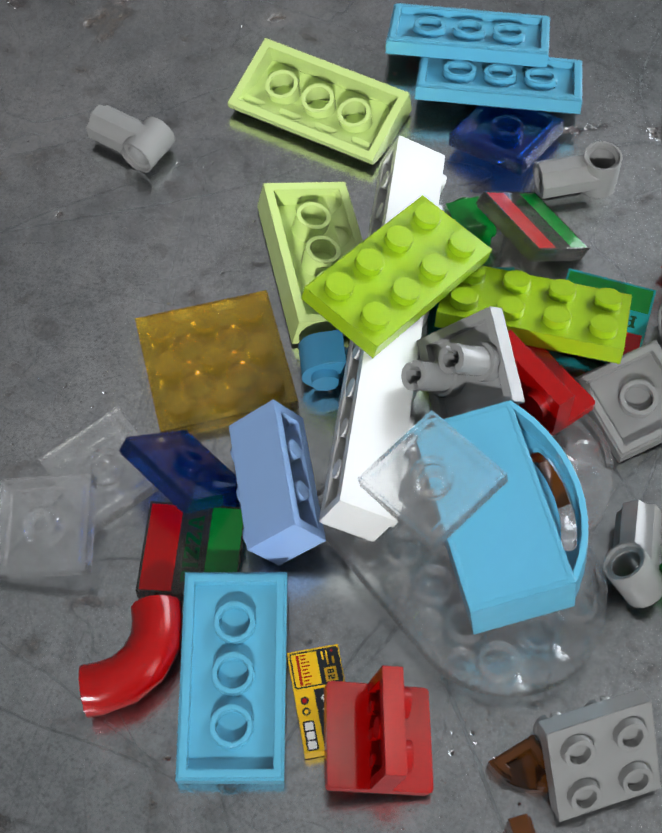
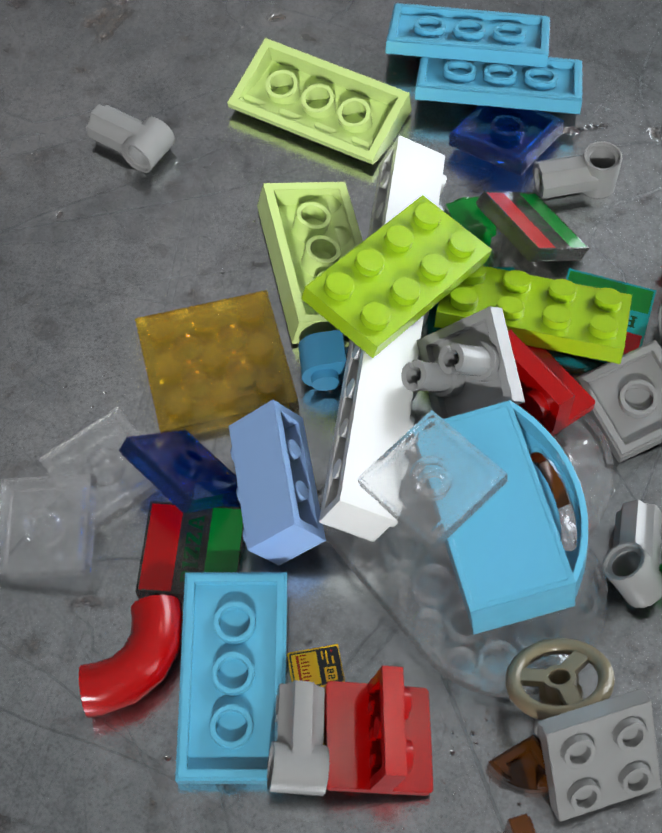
(297, 756): none -> light grey piece
(559, 683): none -> dark tan piece

